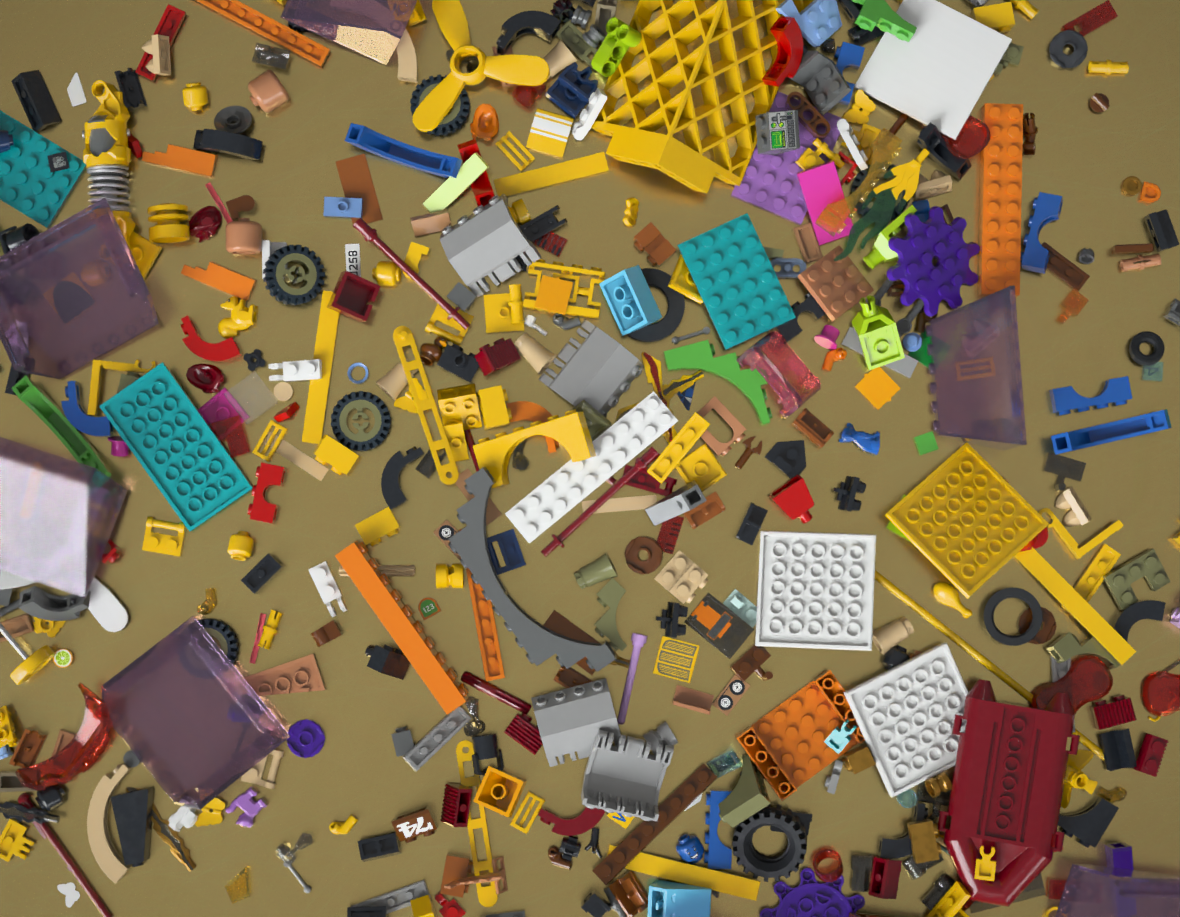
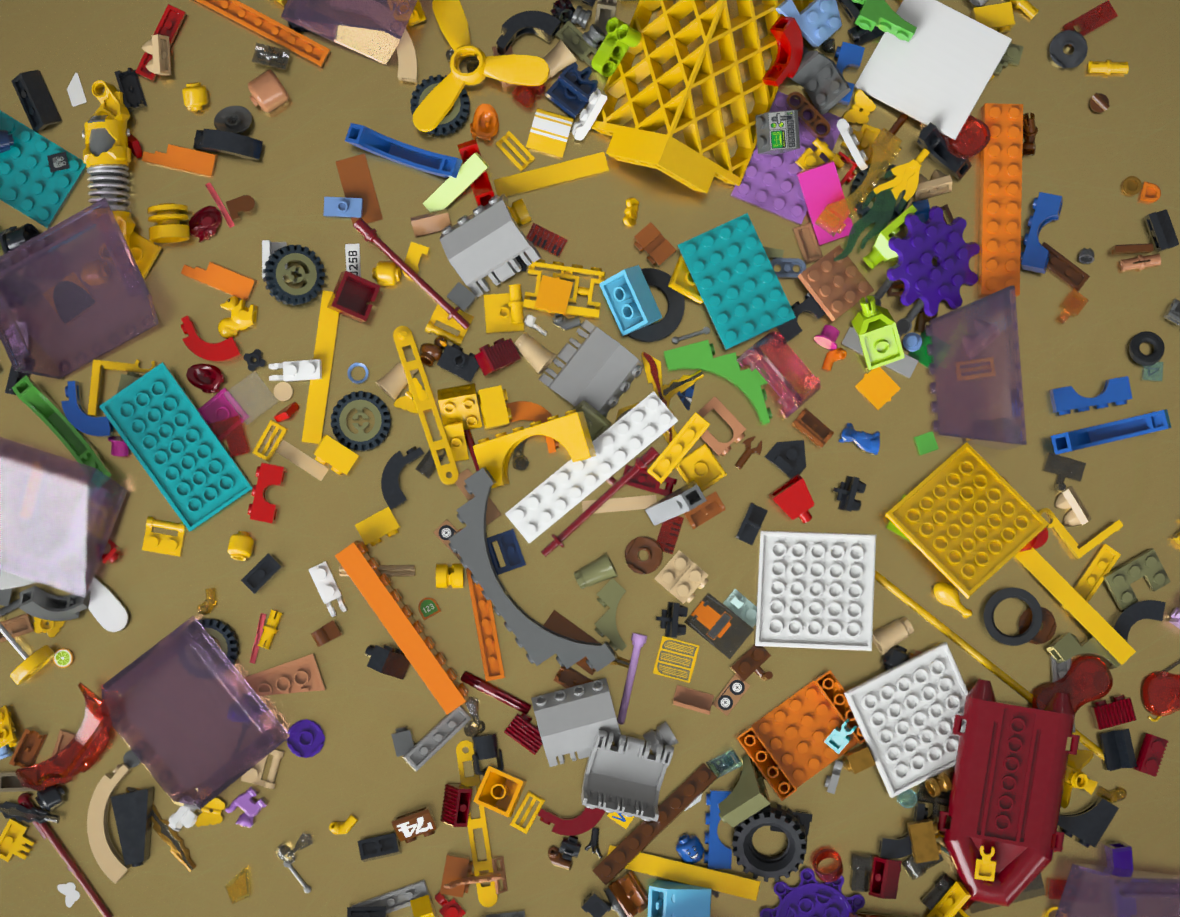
(244, 237): nougat head -> none
(542, 225): black hinge -> none

